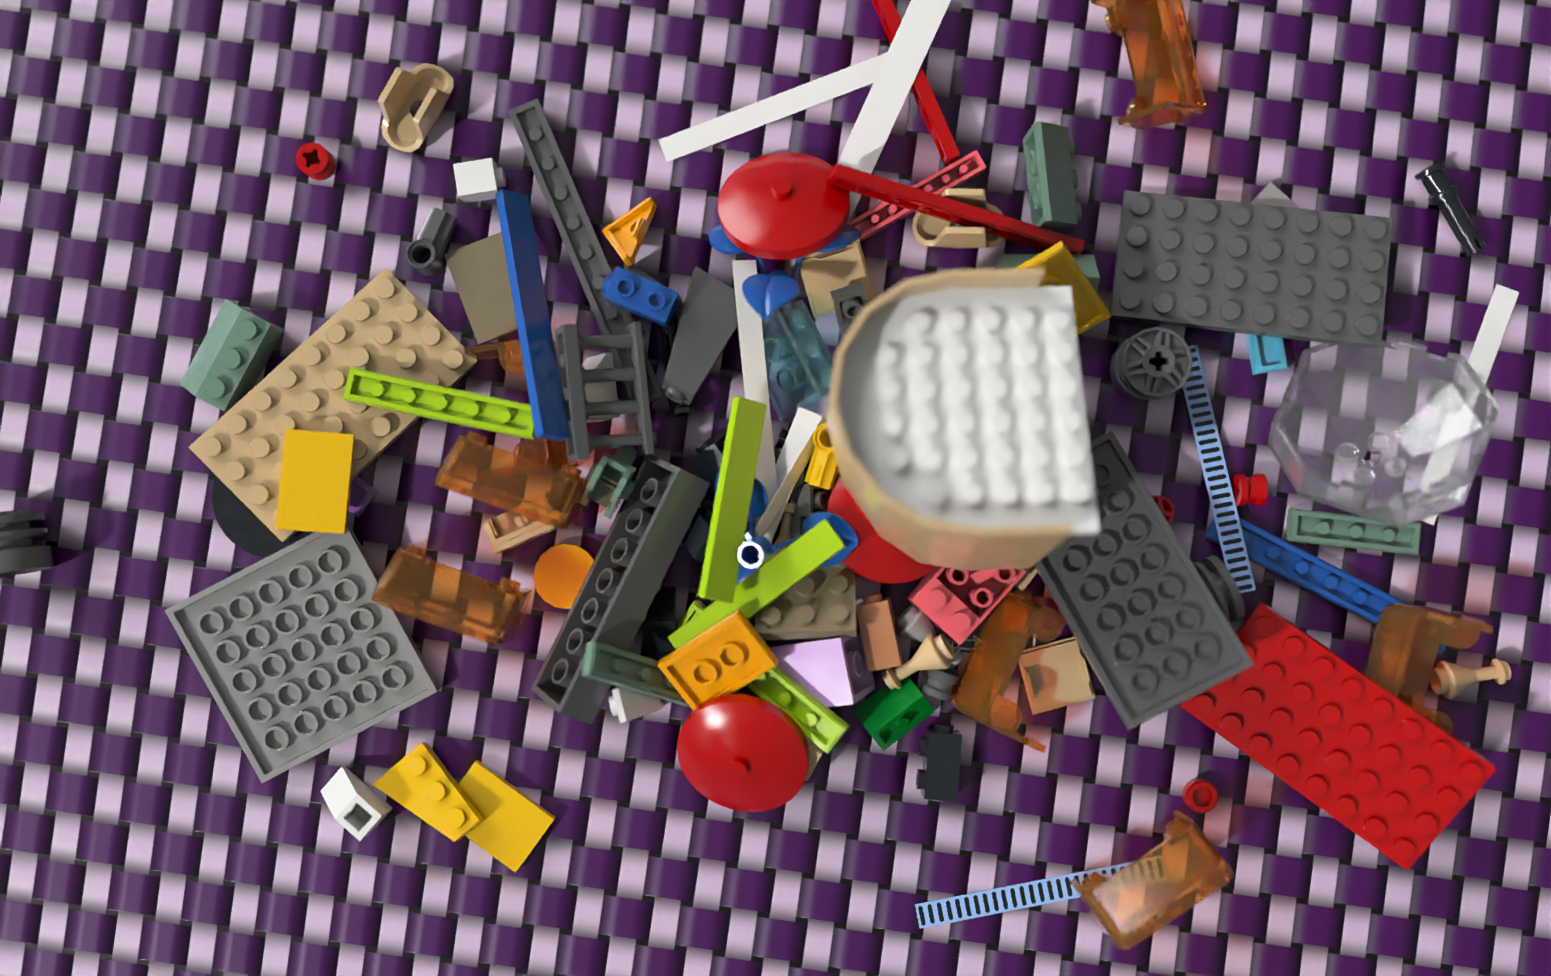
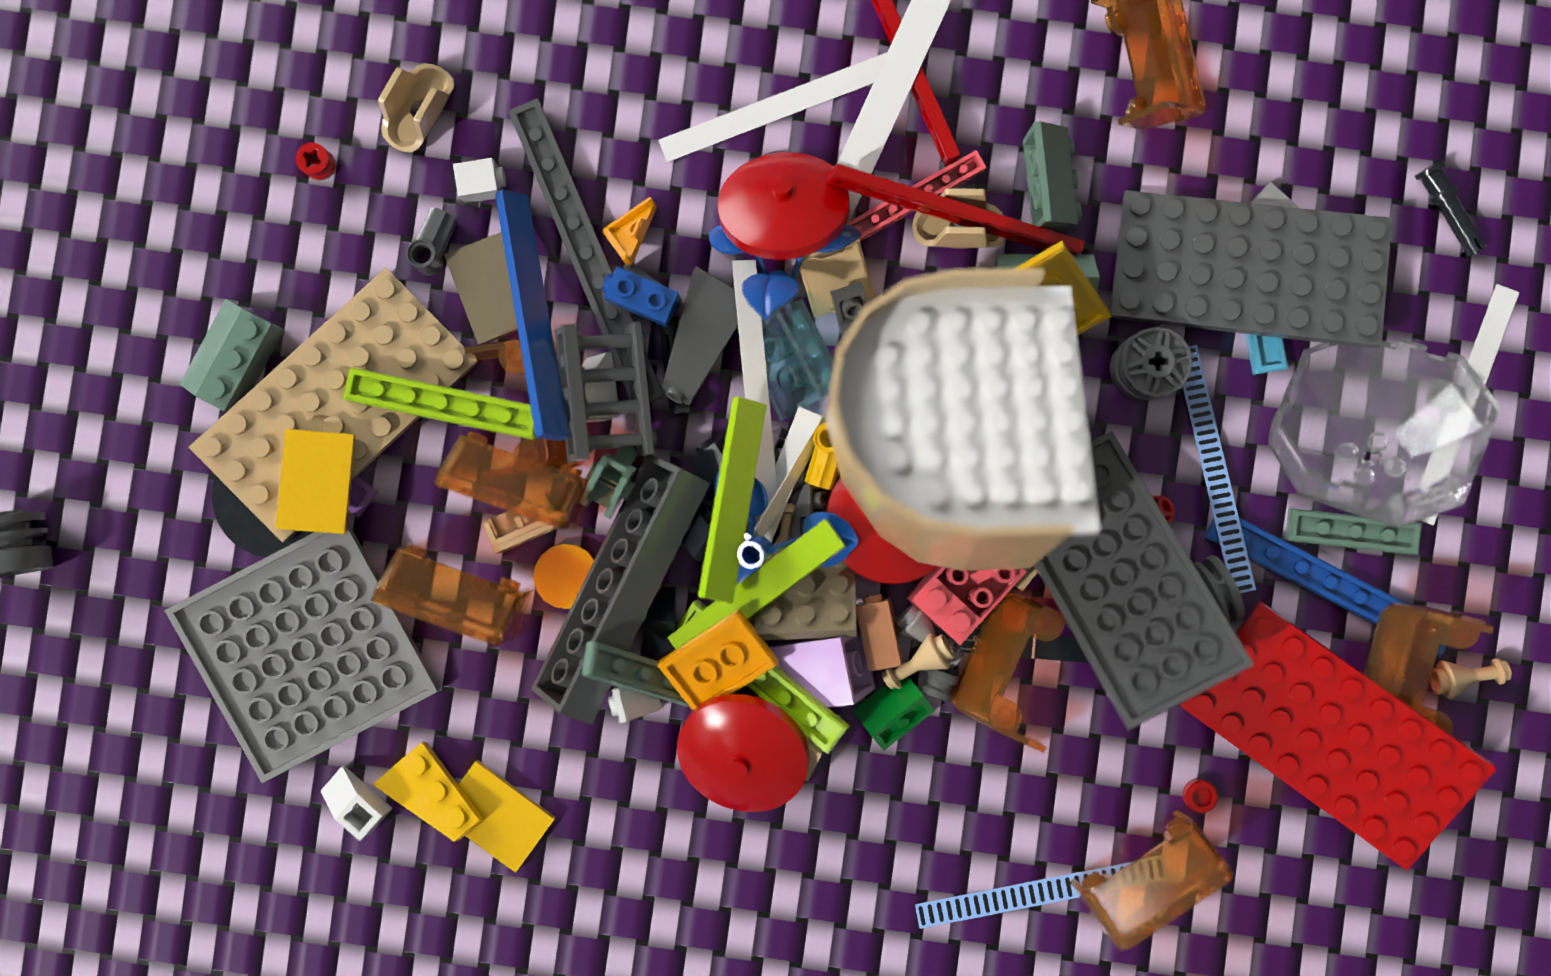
(940, 763): black brick -> none
(1055, 675): tan piece -> none
(1250, 489): red wheel -> none

